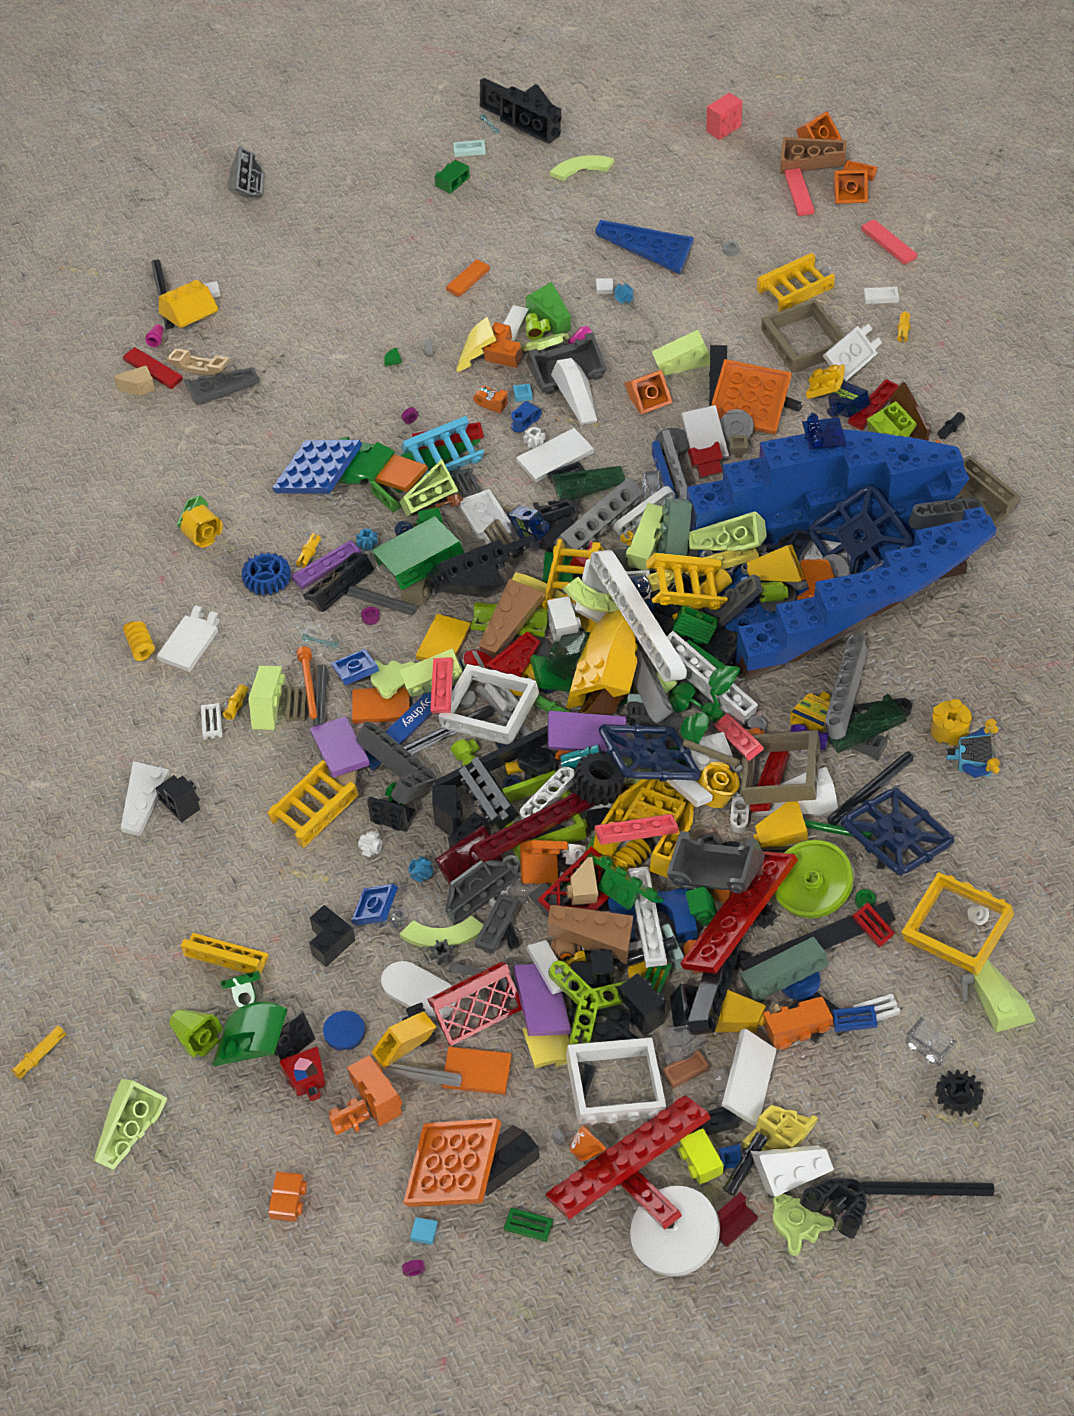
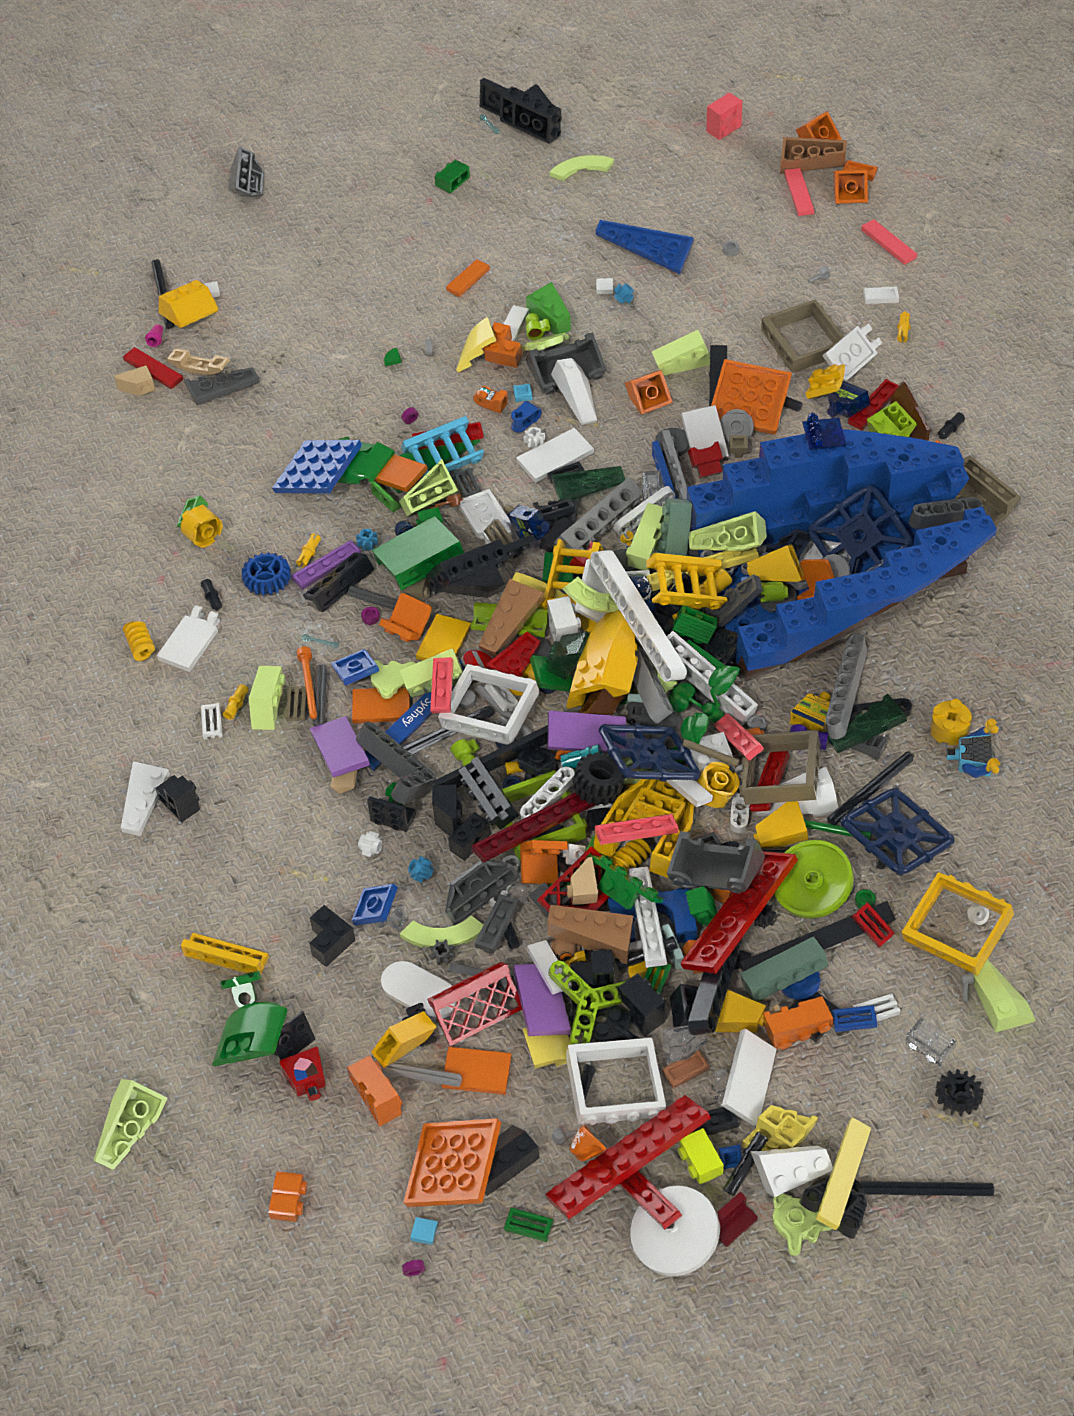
(34, 1056): yellow pin -> none
(195, 1031): lime cone -> none
(211, 594): none -> black axle
(320, 819): yellow fence -> none
(344, 1030): blue tile -> none
(349, 1117): orange hips -> none
(407, 618): none -> orange bracket
(461, 857): dark red tile -> none
(469, 148): light aqua tile -> none
(548, 705): bright green pin -> none
(579, 334): dark pink cone -> none
(795, 270): yellow fence -> none
(843, 1173): none -> light yellow tile

